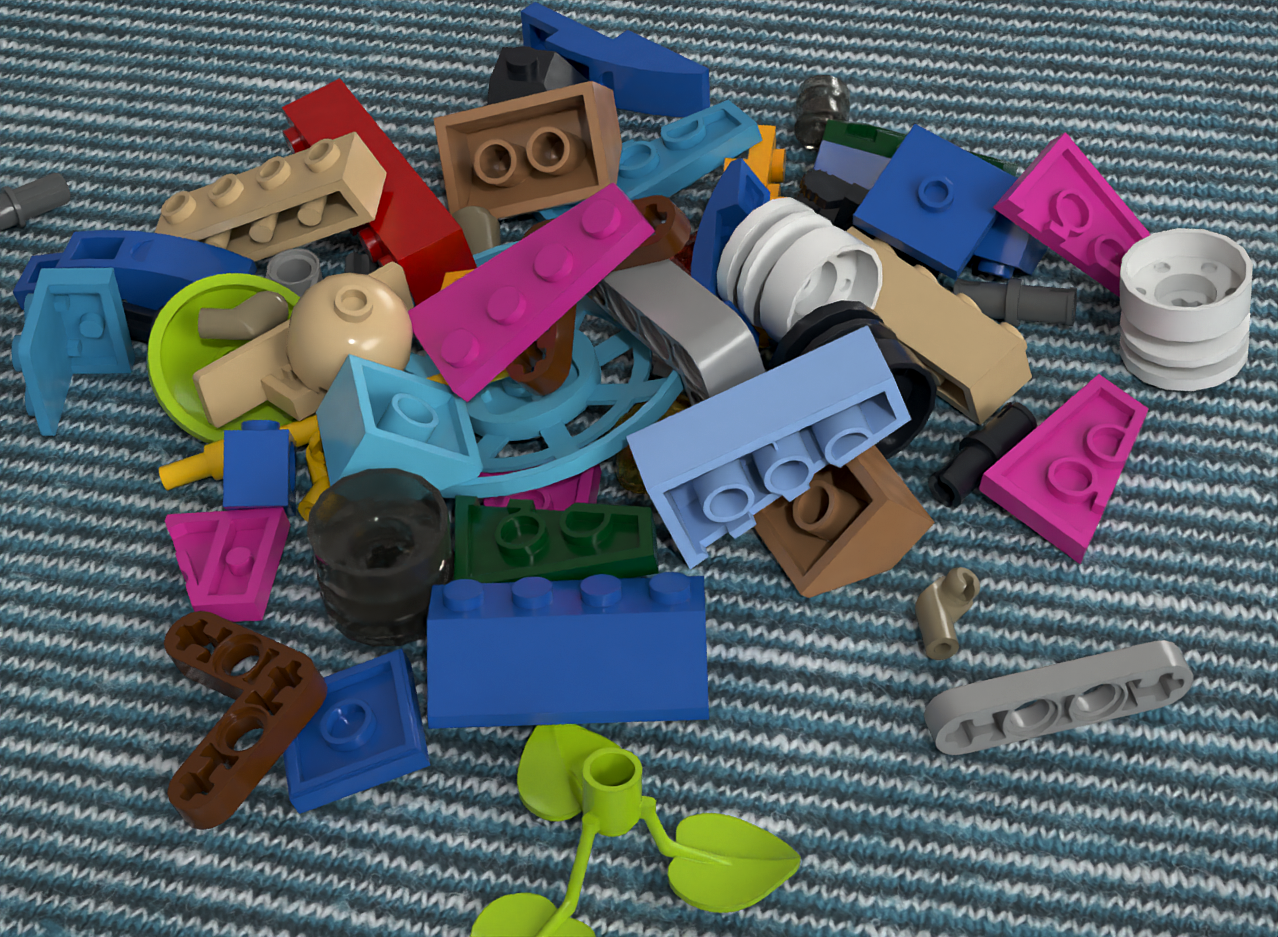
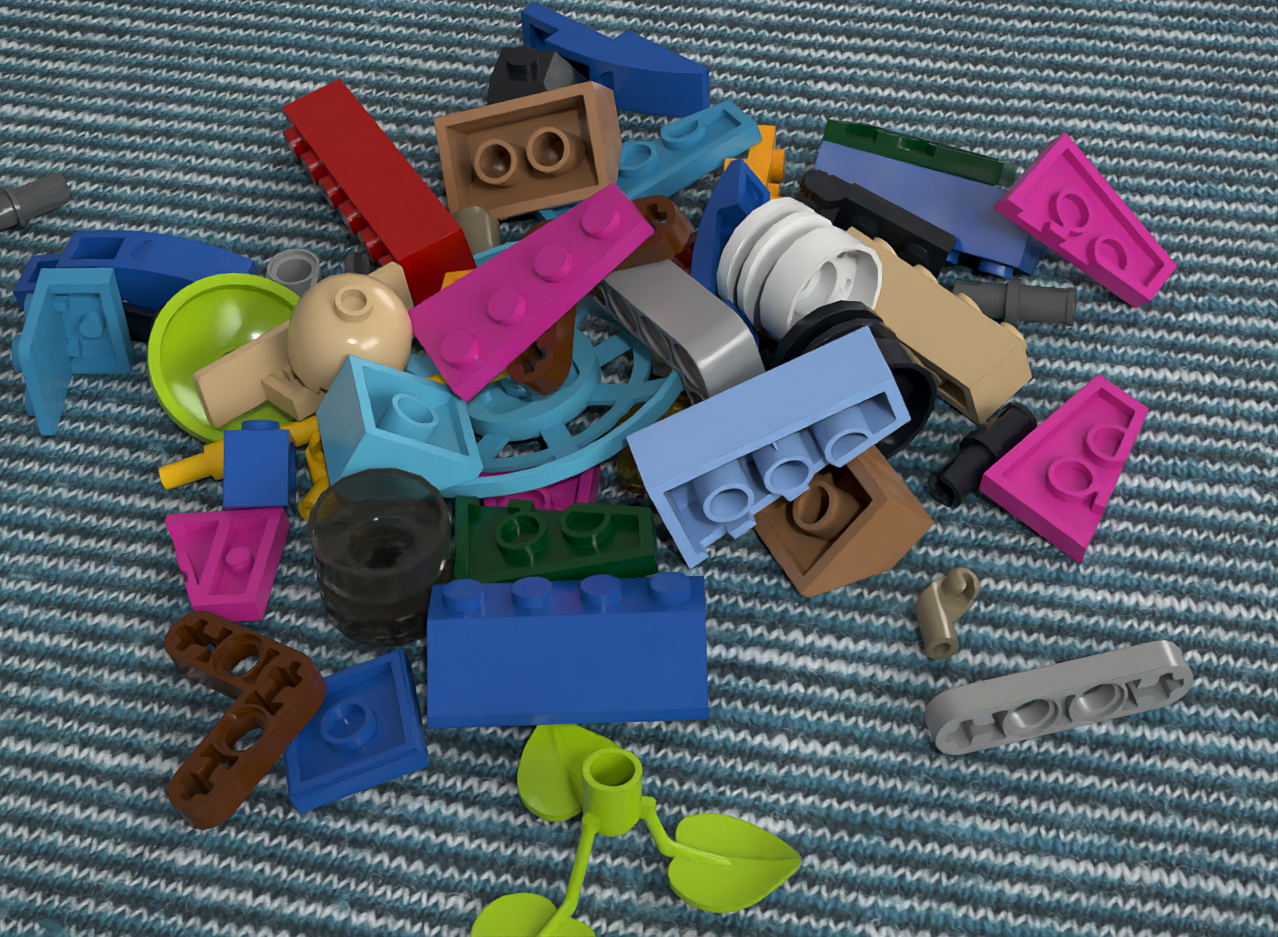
(245, 321): dark tan arm -> none
(281, 201): tan brick -> none
(816, 101): clear smoke wheel -> none
(934, 201): blue plate -> none
(1185, 309): white wheel -> none

